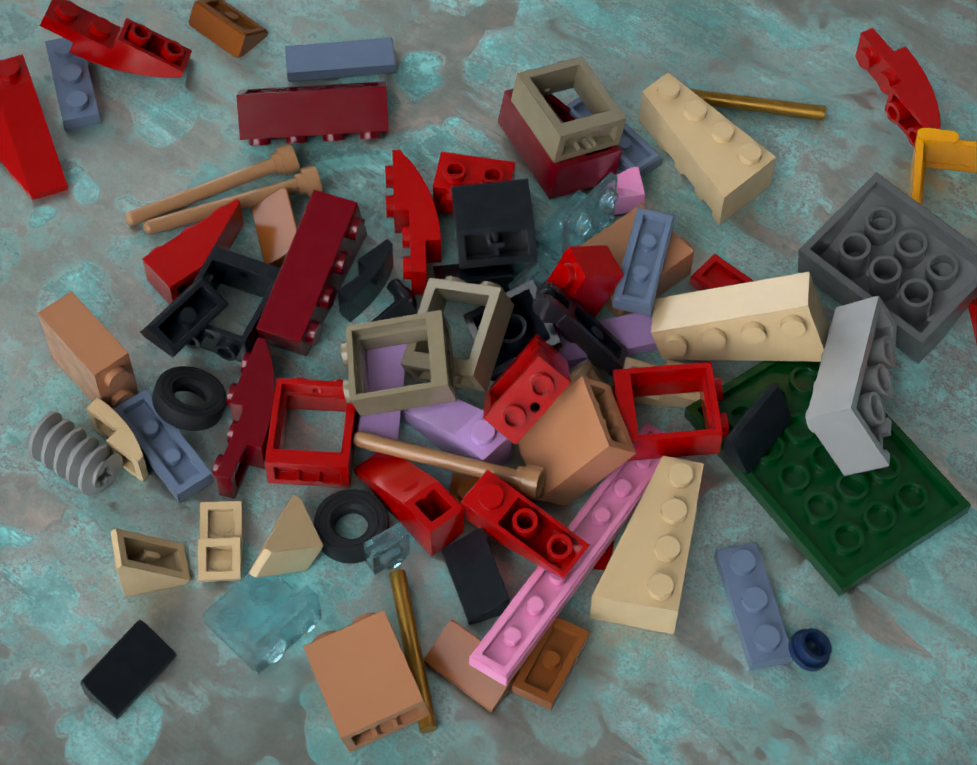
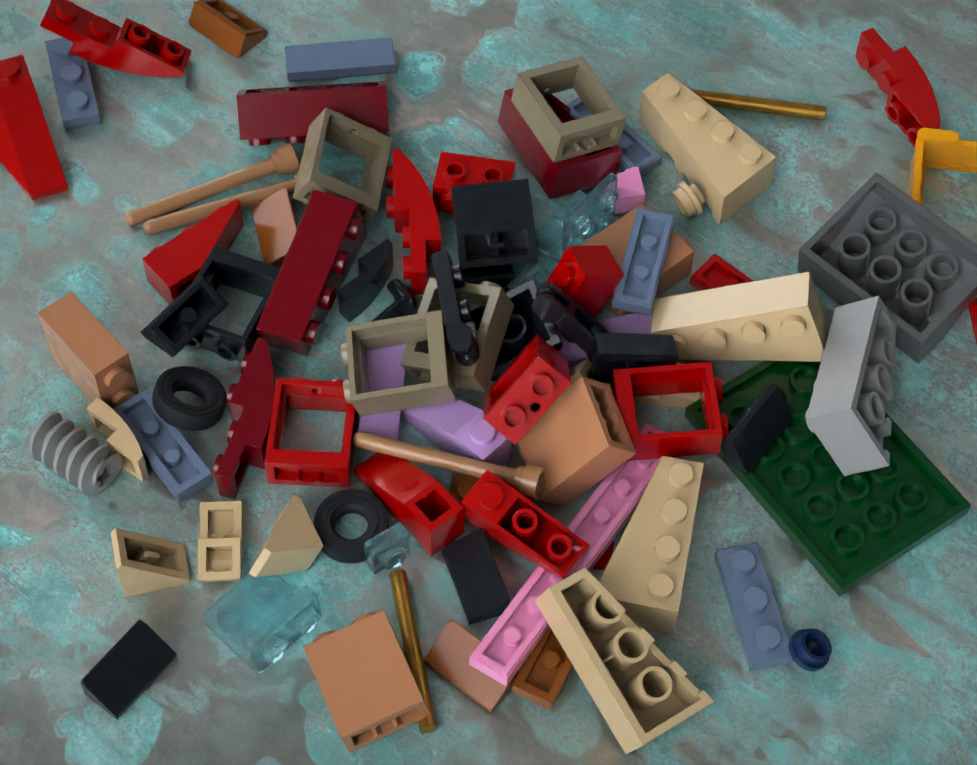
(364, 143): none -> dark tan window
(454, 309): none -> black hinge
(618, 662): none -> tan wedge
(630, 351): none -> black slope
(688, 199): none -> tan plate

